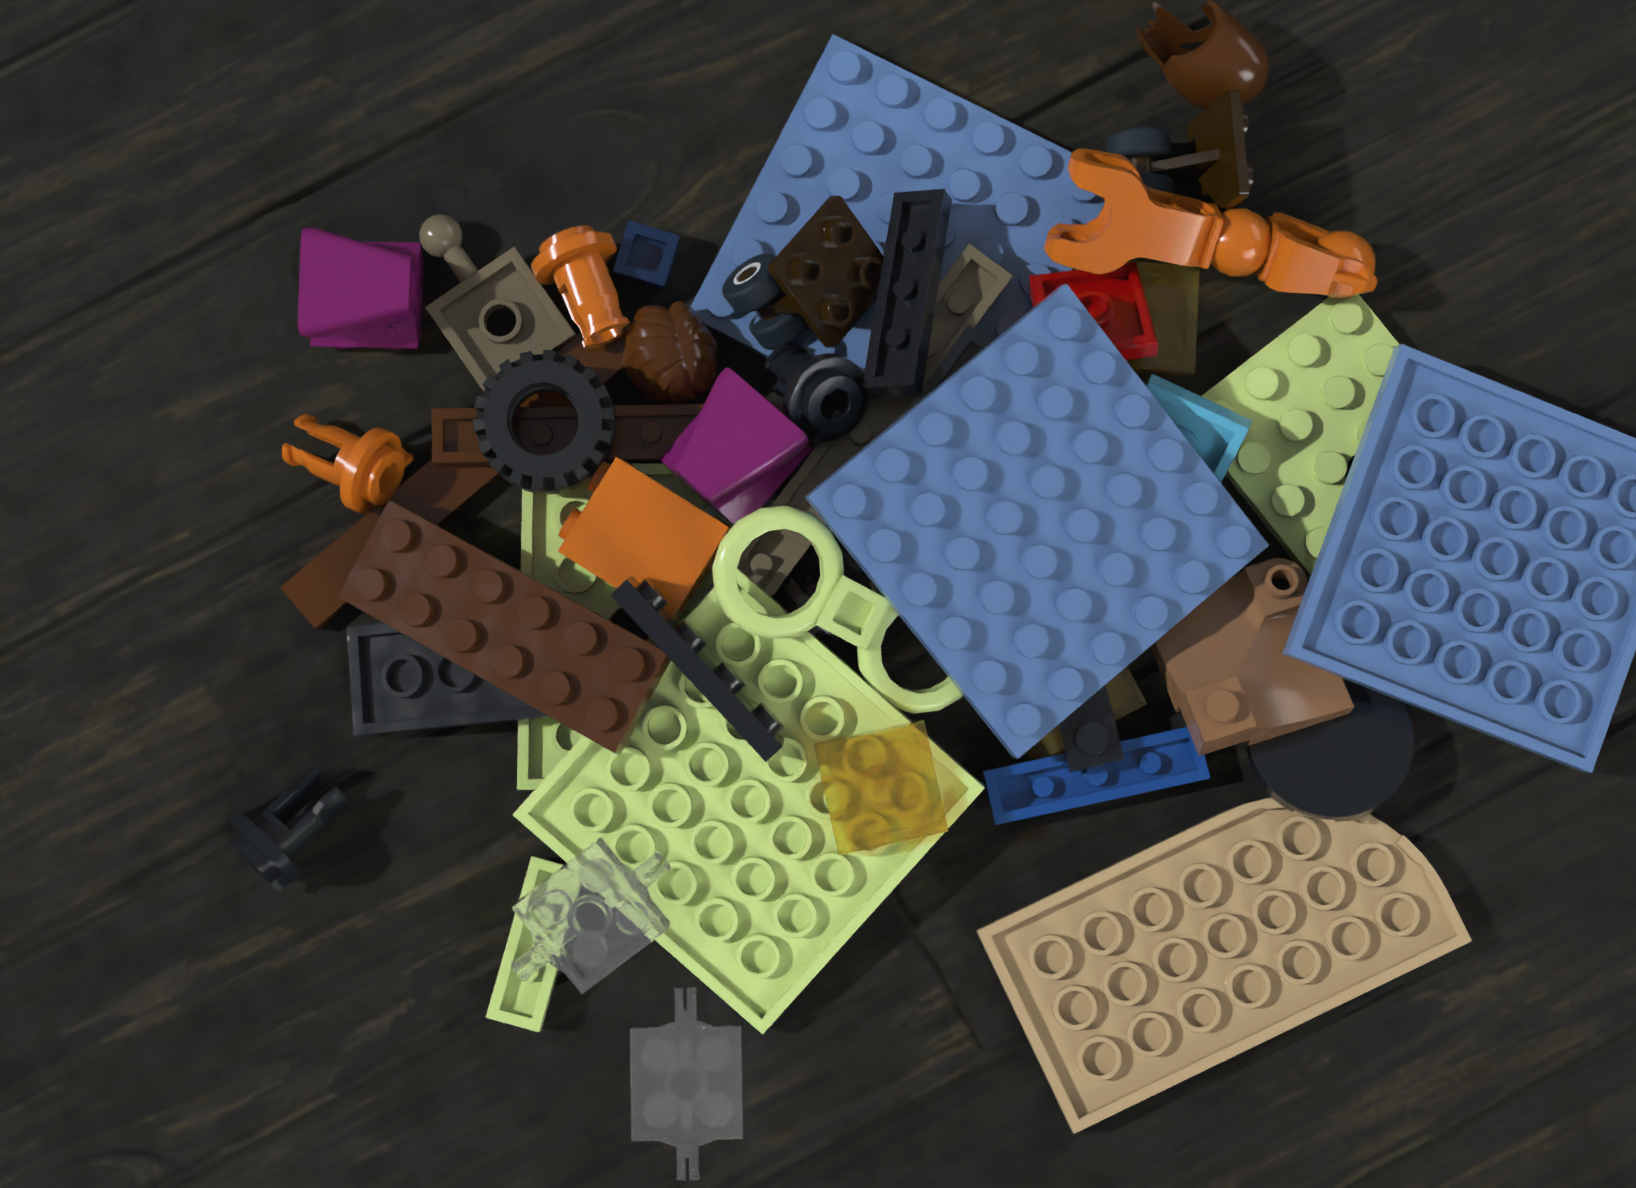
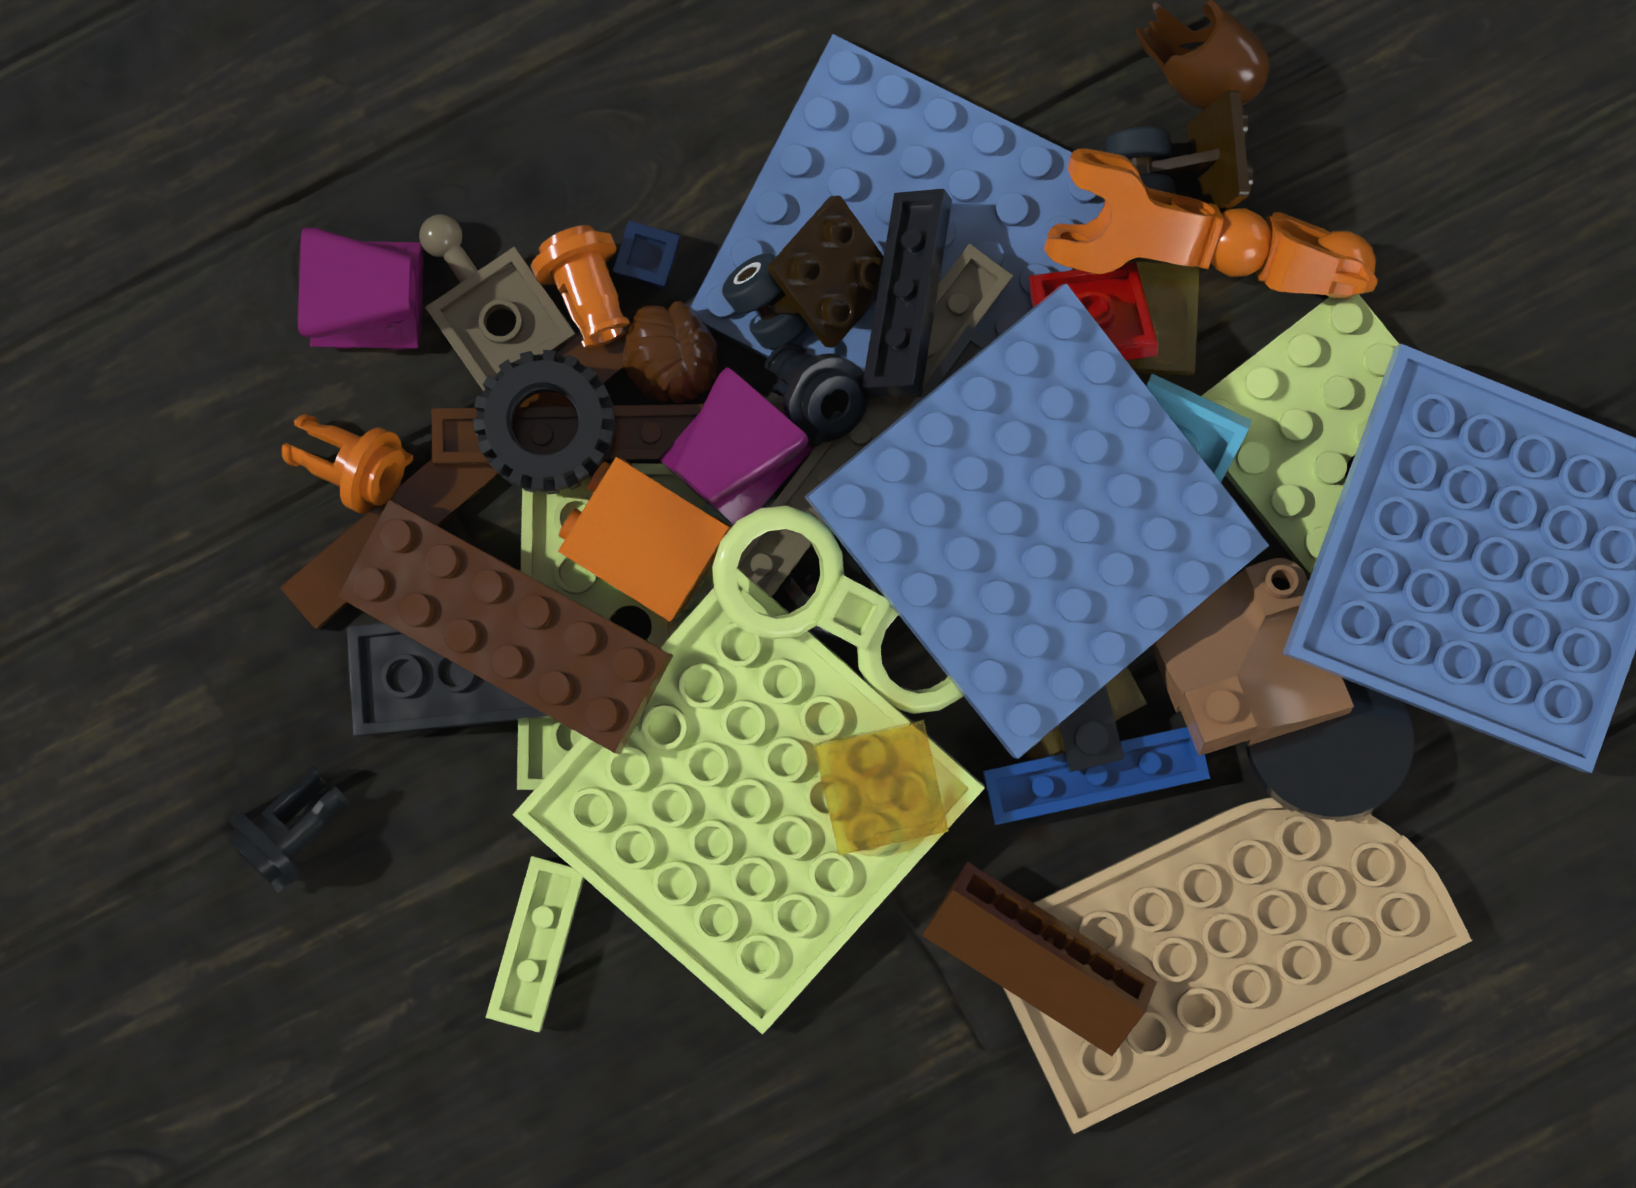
(591, 916): clear plate -> none
(686, 1083): clear plate -> none
(717, 683): black plate -> none
(1040, 959): none -> reddish brown brick

